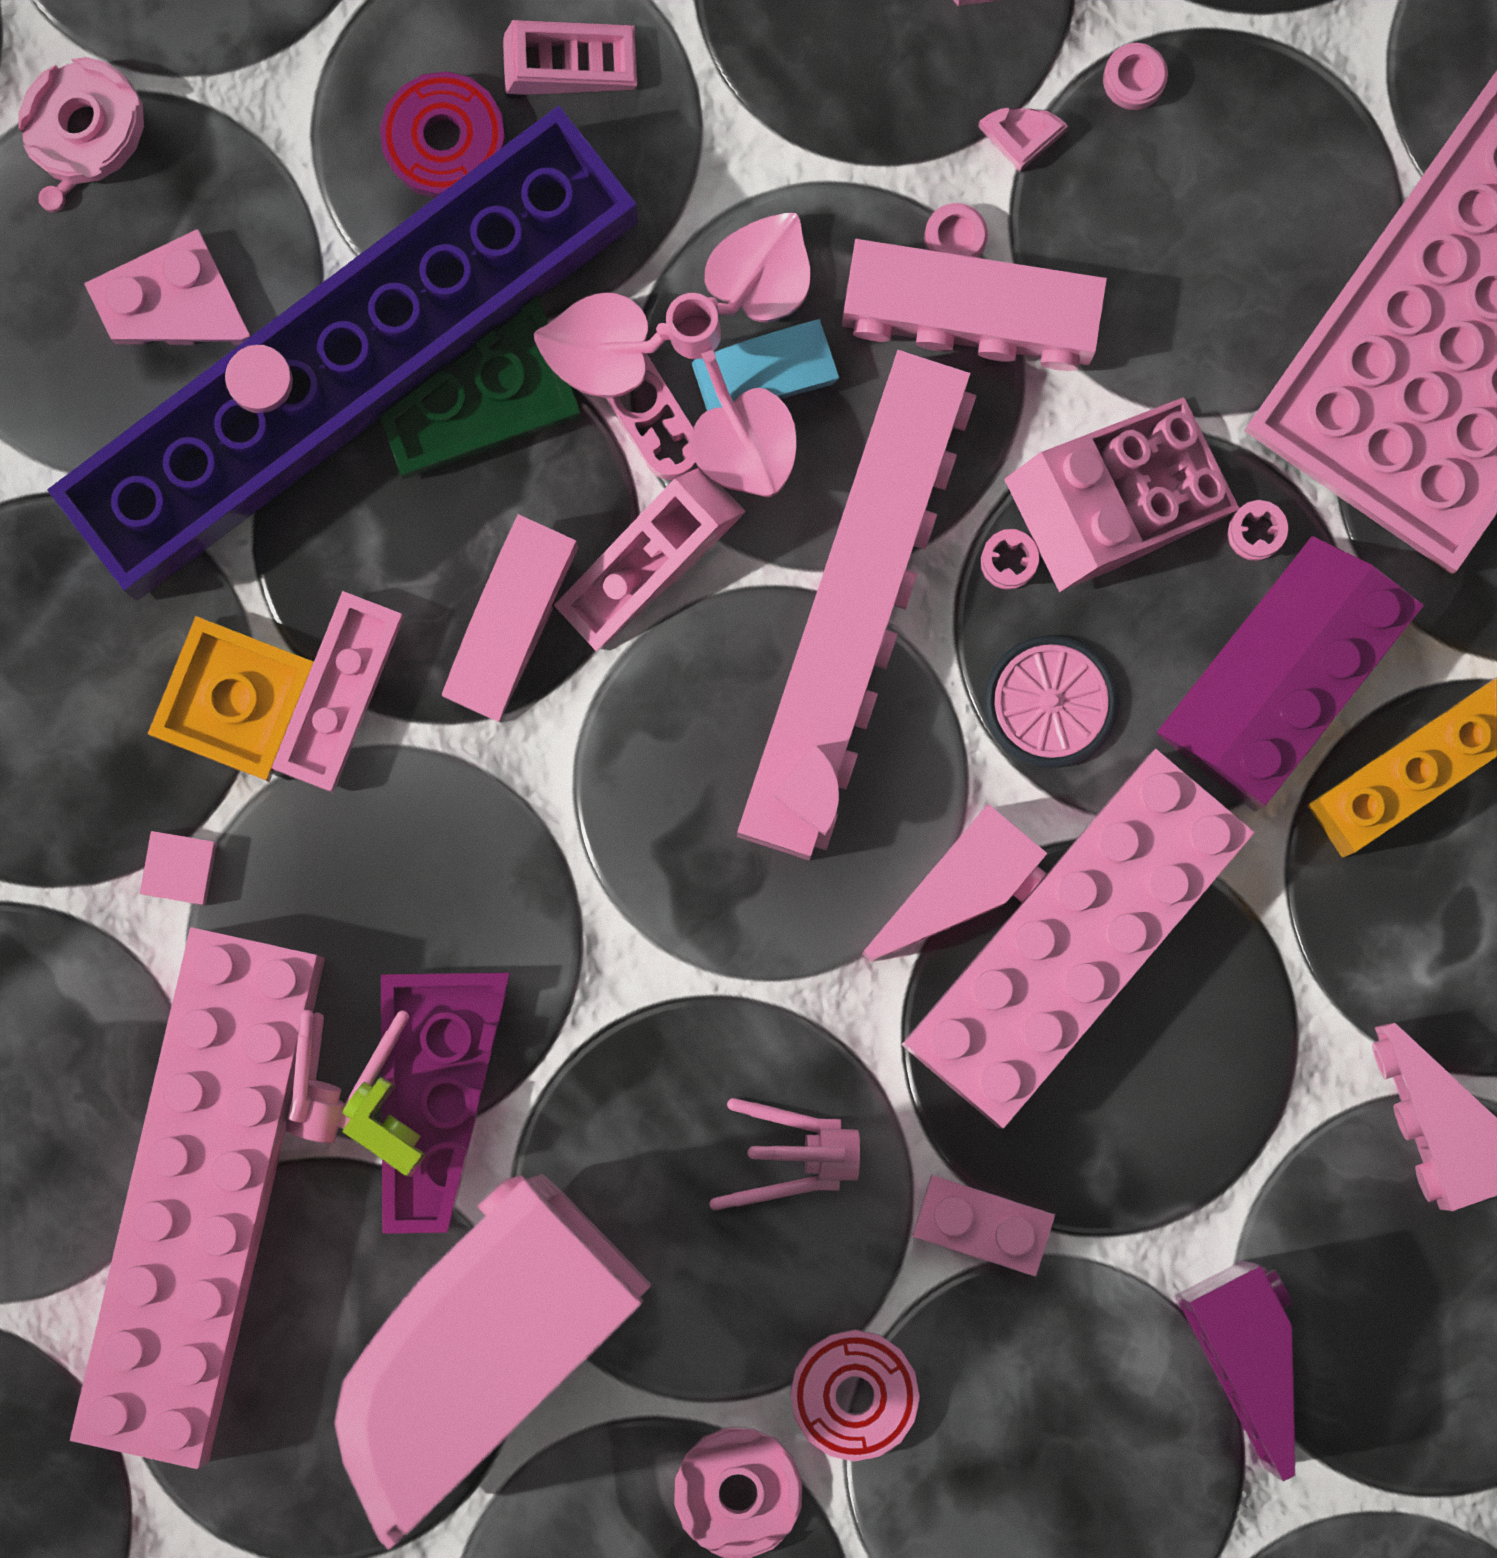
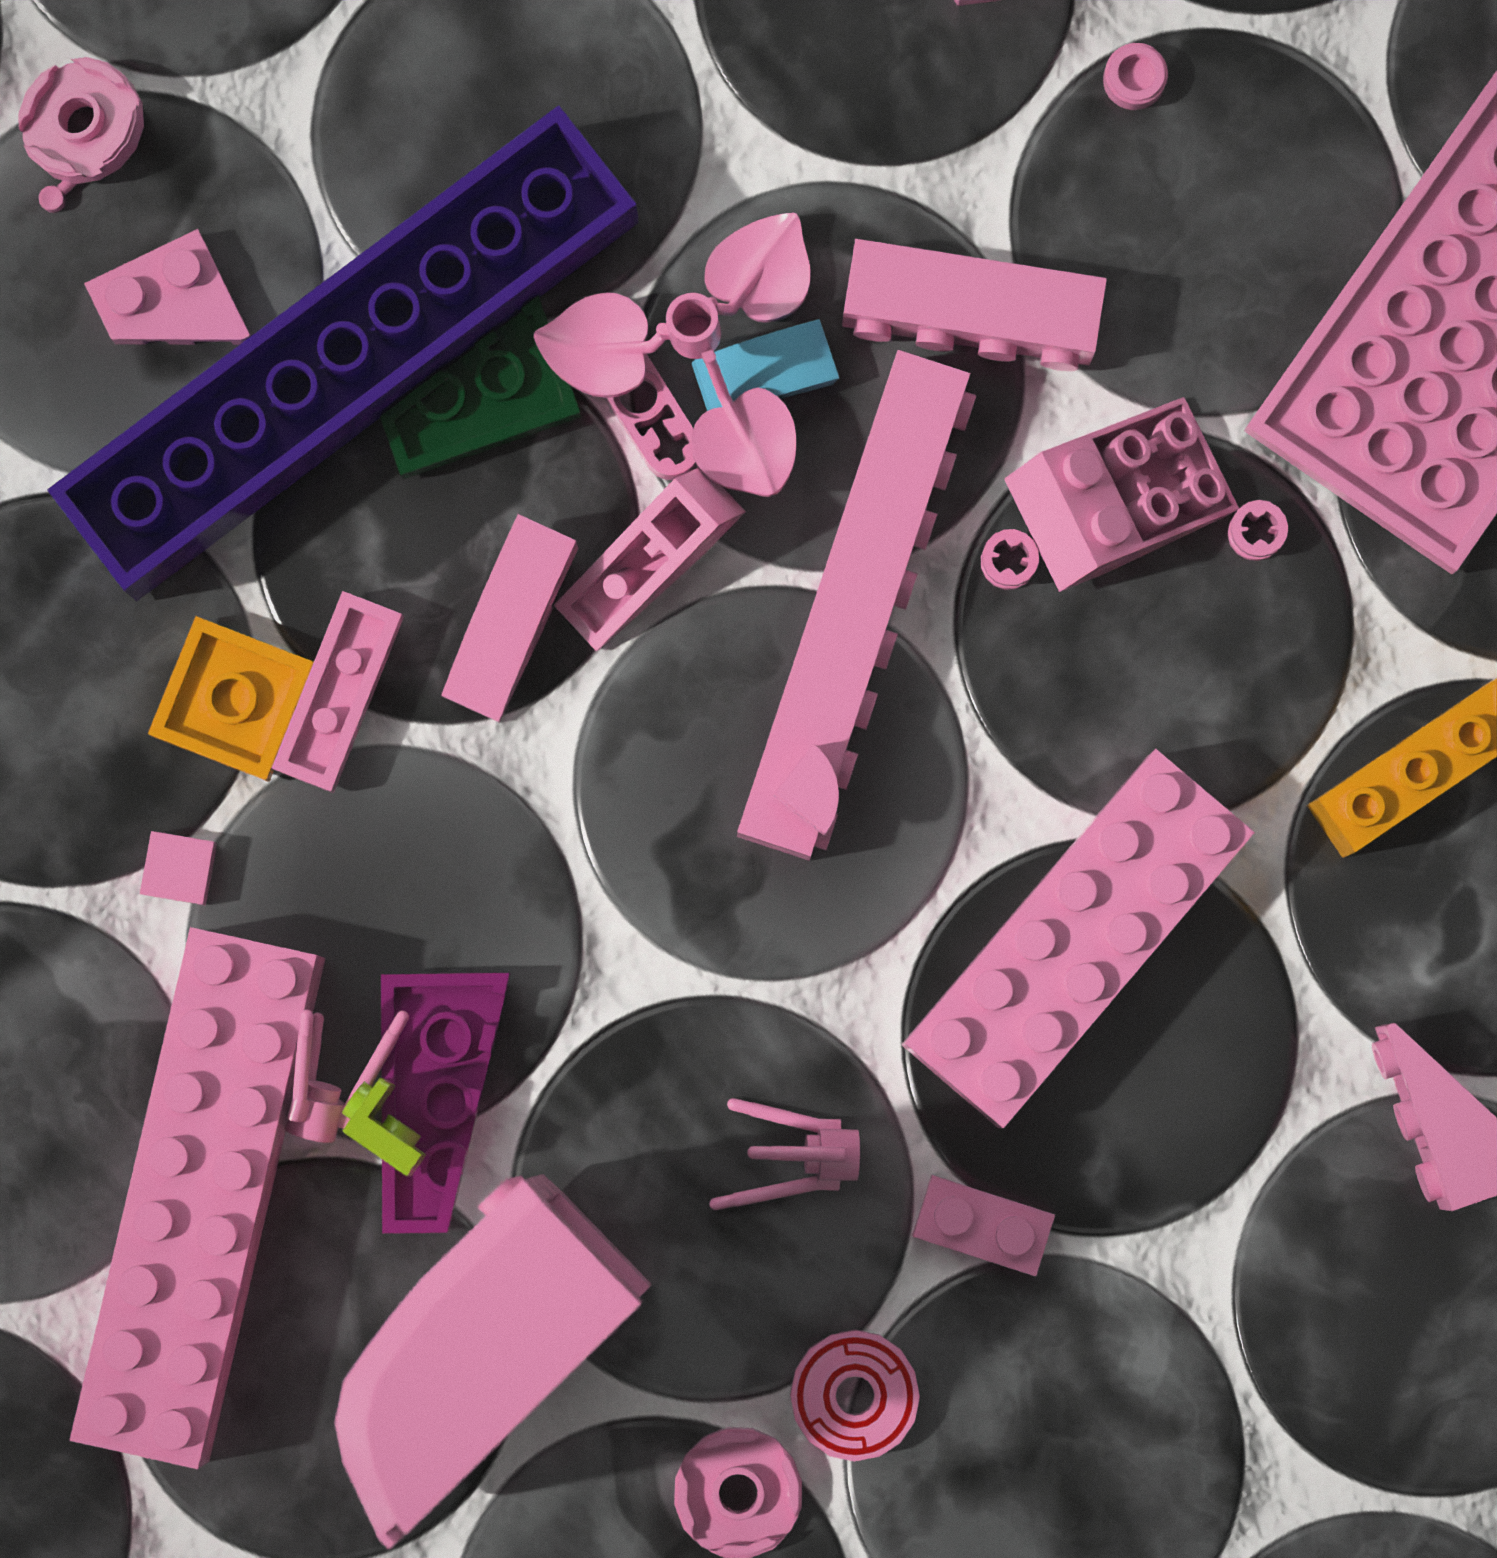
(259, 378): bright pink tile -> none
(428, 101): magenta tile -> none
(568, 79): bright pink slope -> none
(957, 231): bright pink tile -> none
(971, 879): bright pink slope -> none
(1022, 133): bright pink tile -> none
(1051, 701): bright pink wheel -> none
(1249, 1347): magenta slope -> none
(1289, 671): magenta slope -> none

